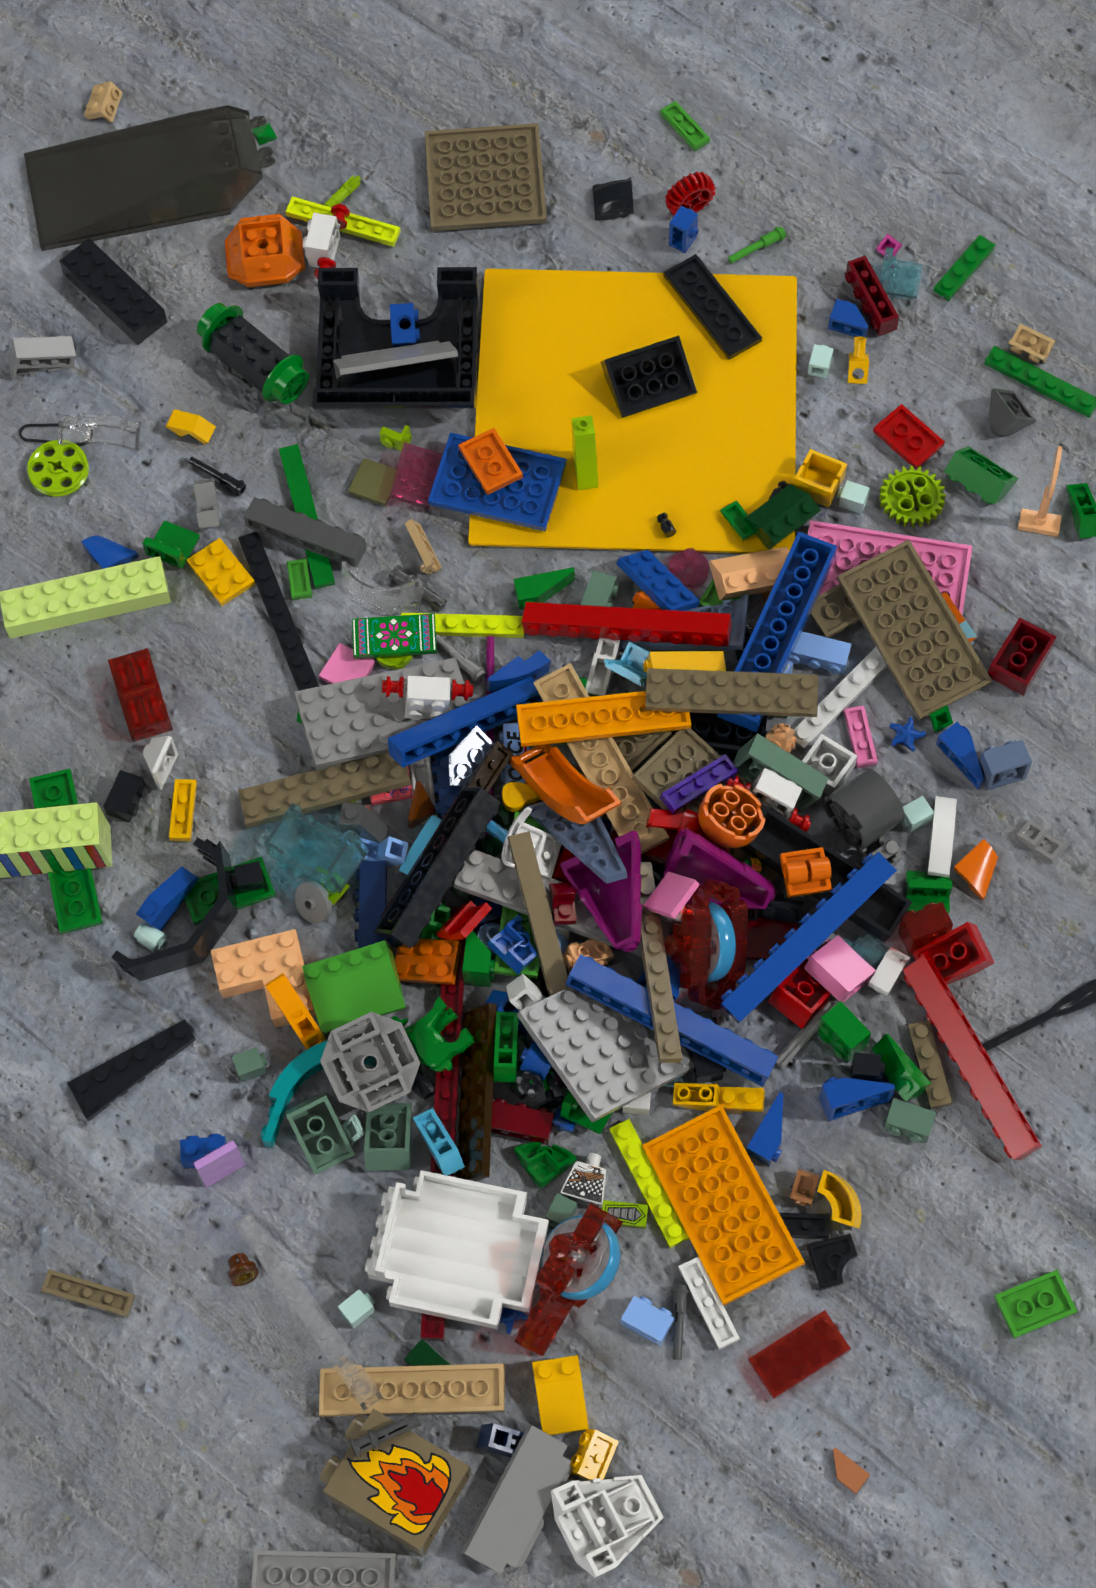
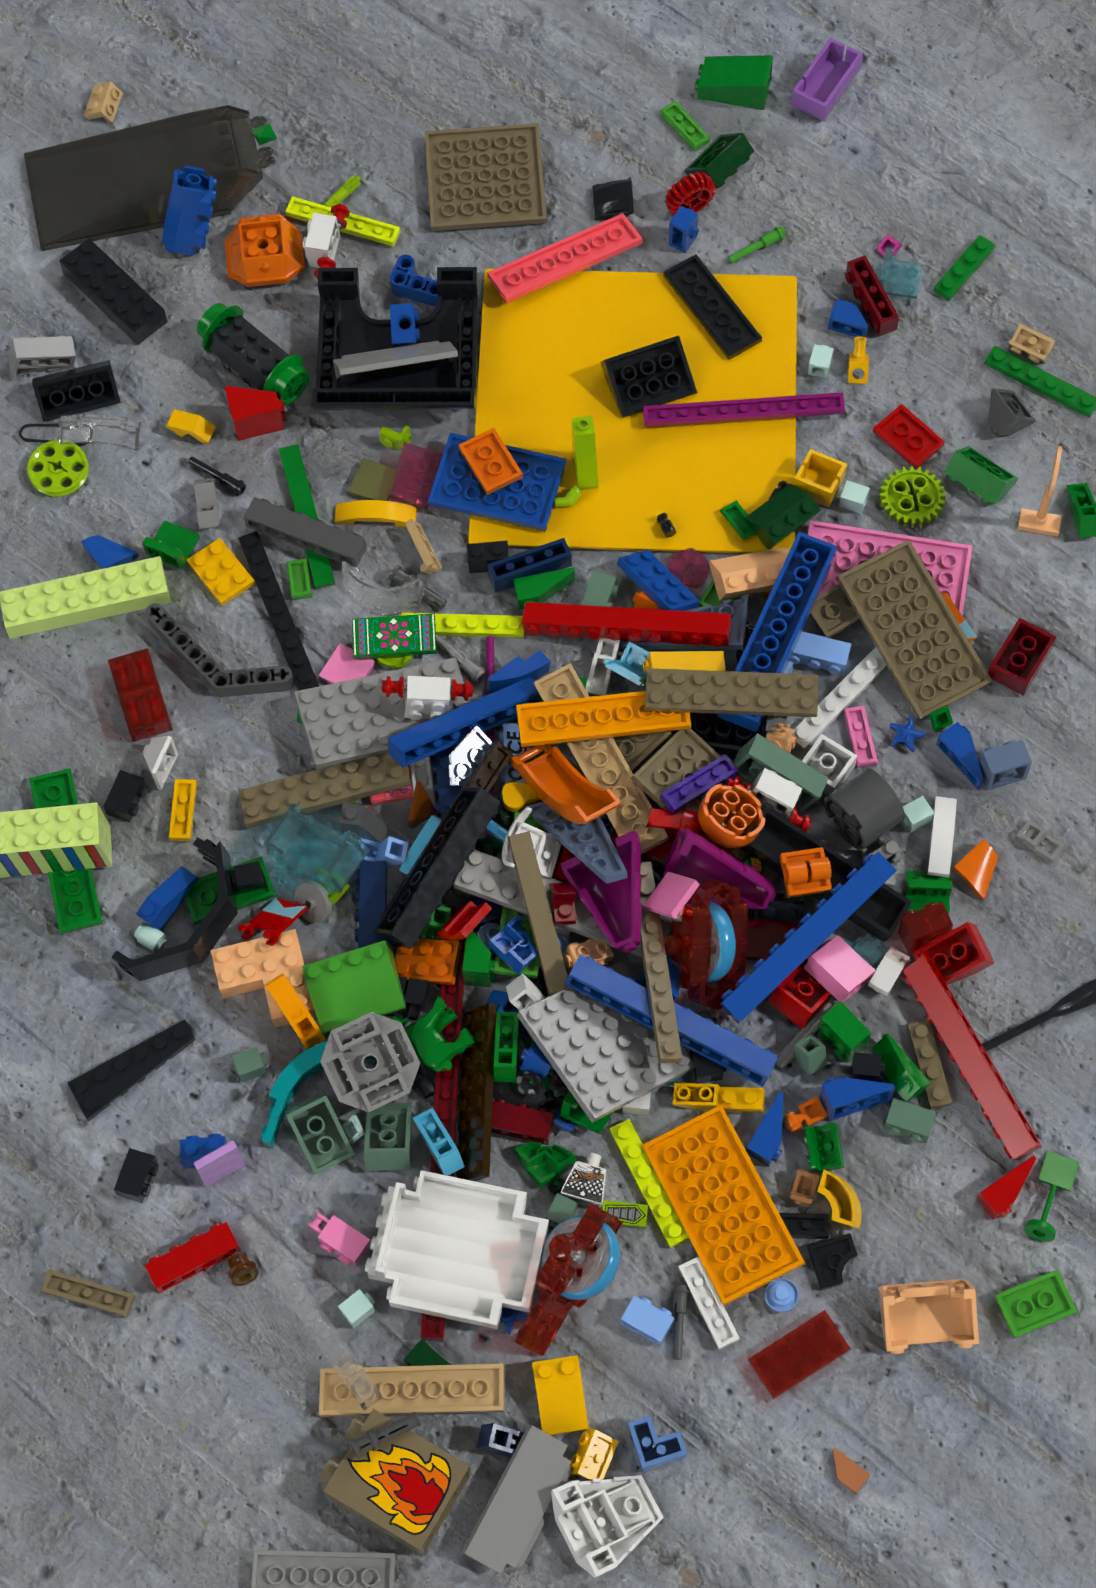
(76, 390): none -> black slope
(136, 1175): none -> black brick
(188, 211): none -> blue brick
(192, 1257): none -> red brick
(205, 661): none -> dark grey beam
(255, 411): none -> red slope
(273, 919): none -> red flag
(340, 1239): none -> bright pink brick
(374, 511): none -> yellow slope
(410, 281): none -> blue beam
(414, 995): none -> black hips
(485, 553): none -> black brick
(535, 561): none -> dark blue brick
(556, 1185): none -> dark green rock
(564, 258): none -> coral plate
(570, 499): none -> lime arm
(655, 1451): none -> medium blue brick
(722, 158): none -> dark green slope
(735, 80): none -> green slope
(743, 409): none -> magenta plate
(781, 1295): none -> light blue plate
(810, 1054): none -> sand green brick
(810, 1112): none -> orange plate
(824, 1147): none -> green bracket
(826, 79): none -> medium lavender piece
(928, 1313): none -> light nougat windscreen
(1001, 1195): none -> red slope
(1059, 1173): none -> green piece

